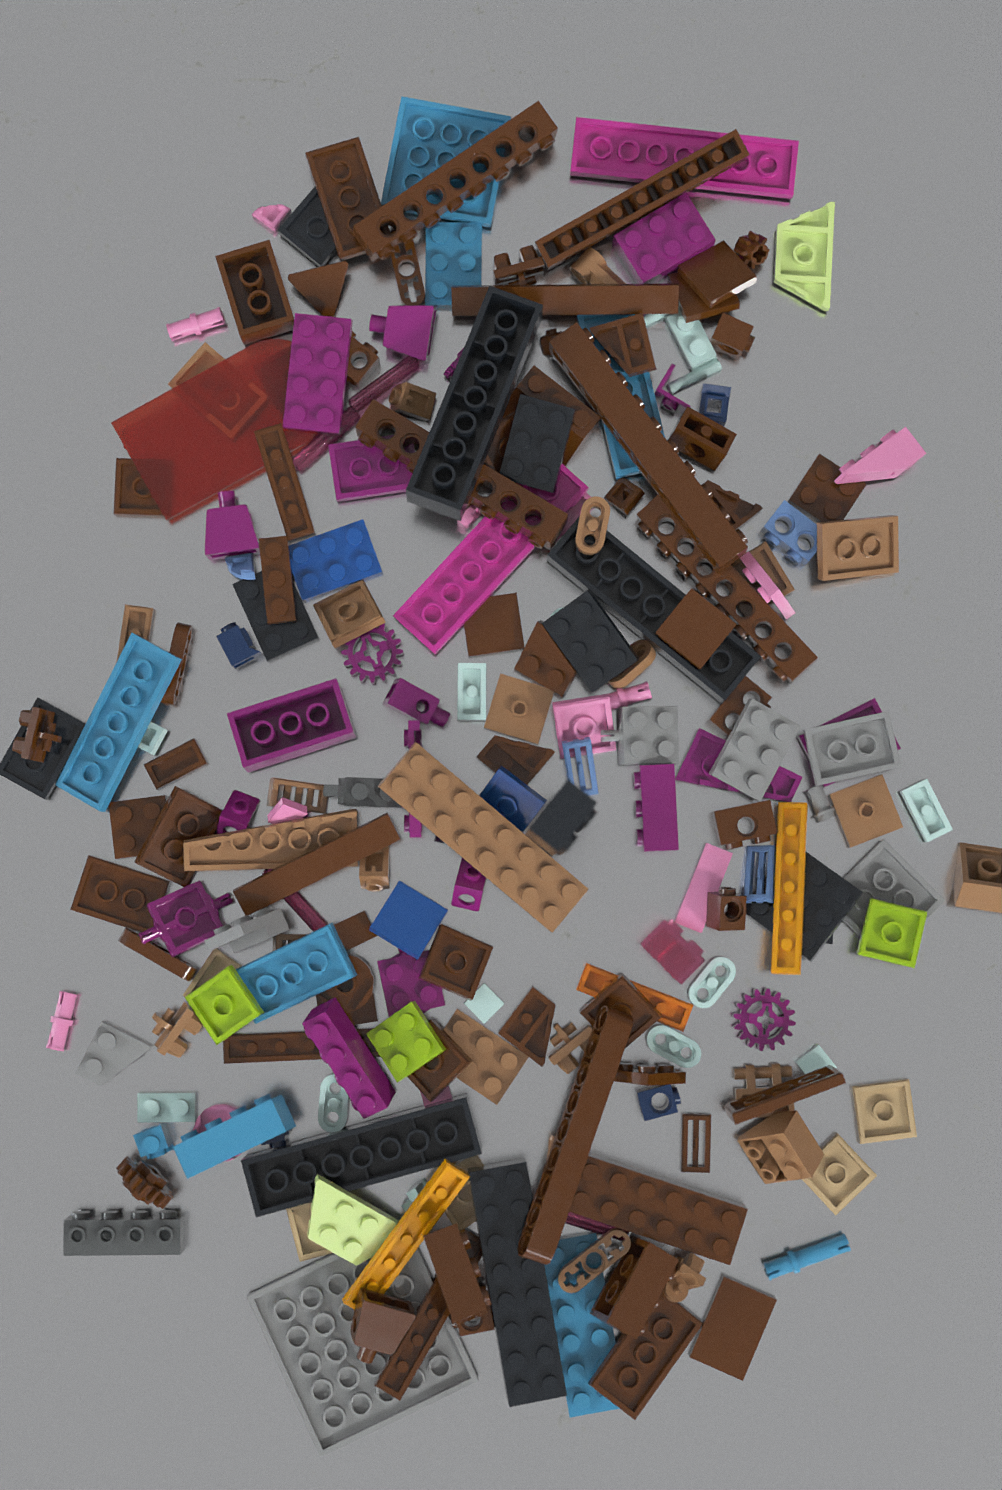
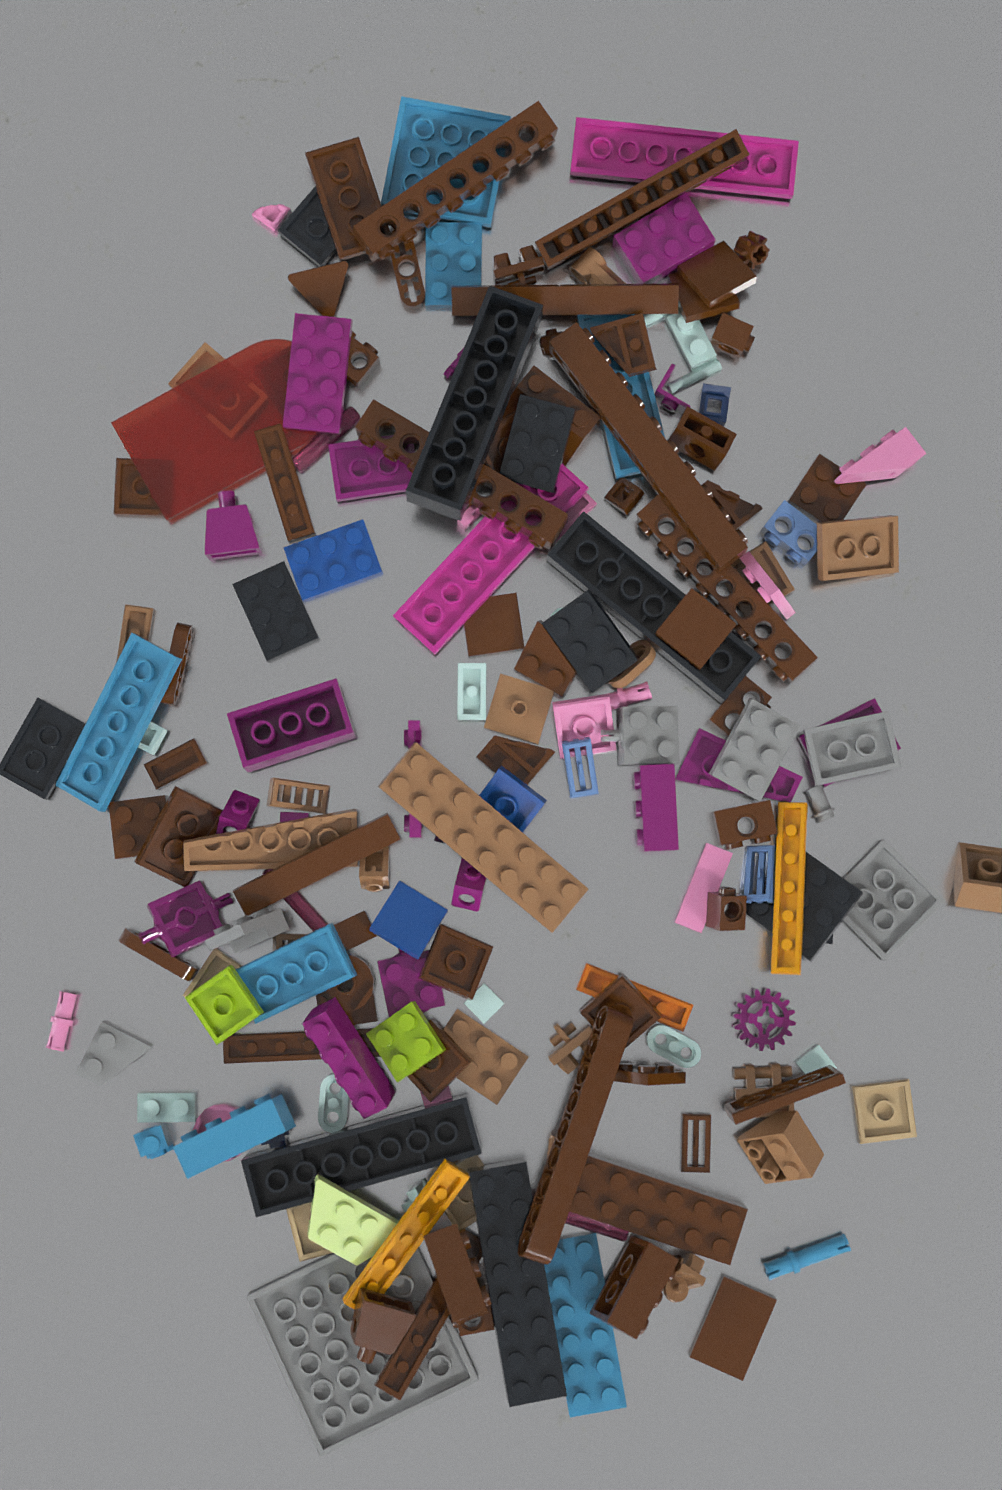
(38, 735): reddish brown hips -> none
(118, 894): reddish brown tile -> none
(124, 1233): dark grey brick -> none
(144, 1182): reddish brown gear -> none
(168, 1040): medium nougat hips -> none
(195, 324): bright pink pin -> none
(237, 645): dark blue window -> none
(242, 566): medium blue tile -> none
(256, 292): reddish brown brick -> none
(277, 580): reddish brown plate -> none
(286, 810): bright pink tile -> none
(348, 613): medium nougat plate -> none
(360, 793): dark grey hinge -> none
(383, 383): clear pink axle -> none
(384, 646): magenta gear -> none
(404, 697): magenta torso -> none
(407, 329): magenta torso -> none
(412, 400): medium nougat bracket -> none
(531, 1026): reddish brown wing -> none
(565, 813): black brick -> none
(592, 526): medium nougat plate -> none
(594, 1272): medium nougat beam -> none
(639, 1366): reddish brown tile -> none
(645, 1101): dark blue brick -> none
(672, 950): clear pink brick -> none
(711, 982): light aqua plate -> none
(805, 255): yellowish green wing -> none
(839, 1174): tan tile -> none
(865, 811): medium nougat plate -> none
(892, 933): lime plate -> none
(926, 810): light aqua plate -> none

